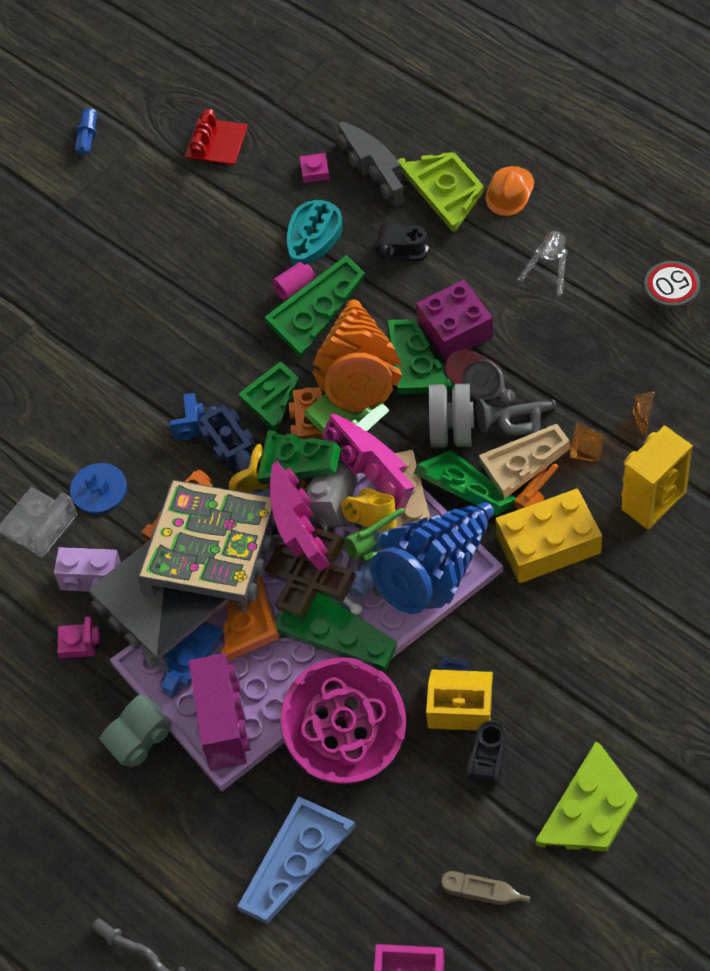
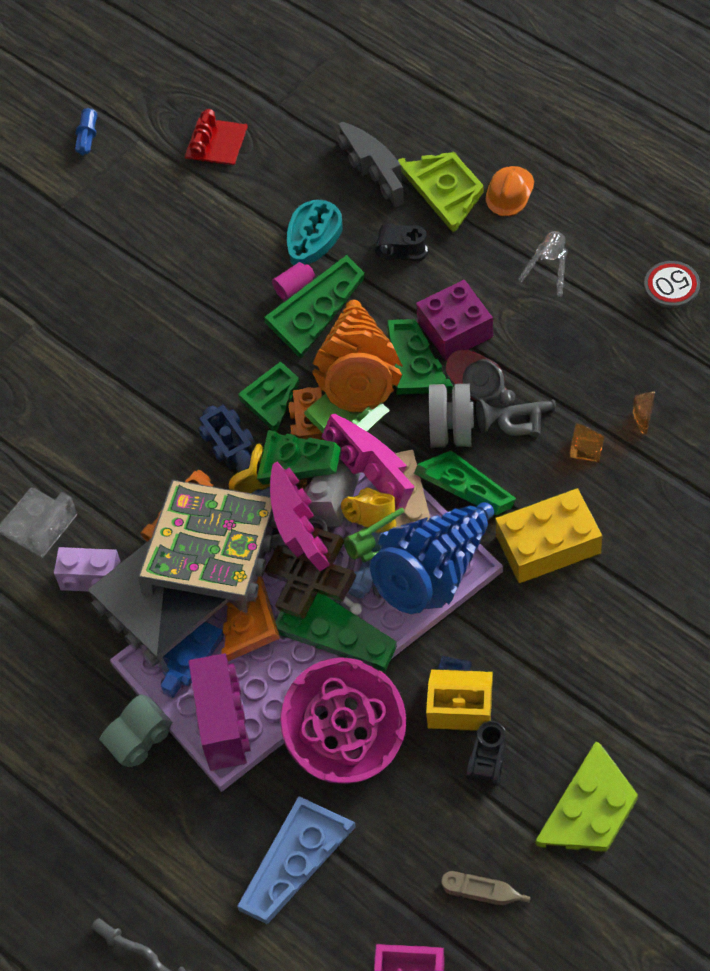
(78, 639): dark pink bracket -> none
(98, 488): blue piece -> none
(187, 427): blue bracket -> none
(314, 167): dark pink plate -> none
(524, 458): tan wing -> none
(530, 494): orange plant -> none
(655, 476): yellow brick -> none

